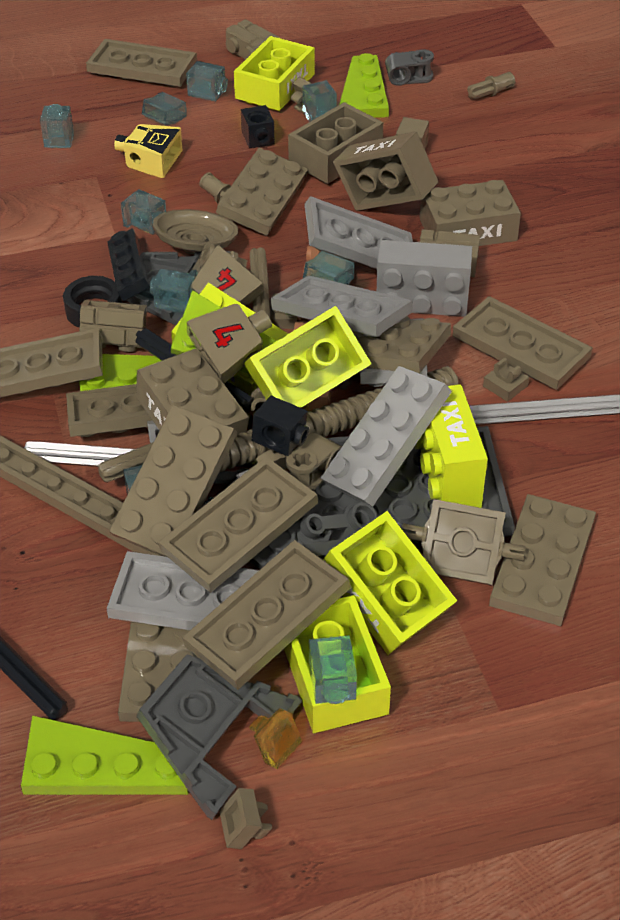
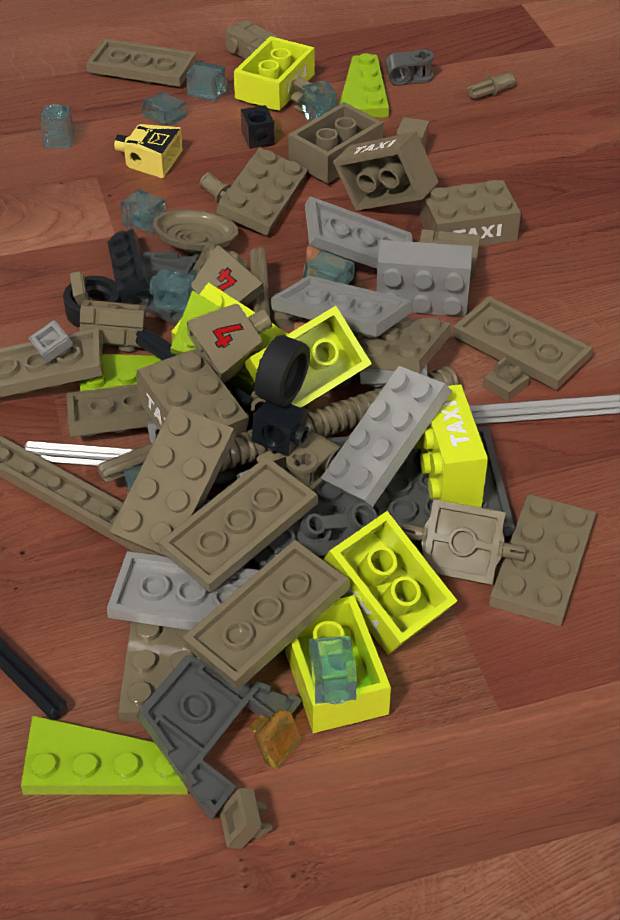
(50, 341): none -> light grey tile
(78, 287): none -> dark tan tile
(282, 370): none -> black tyre

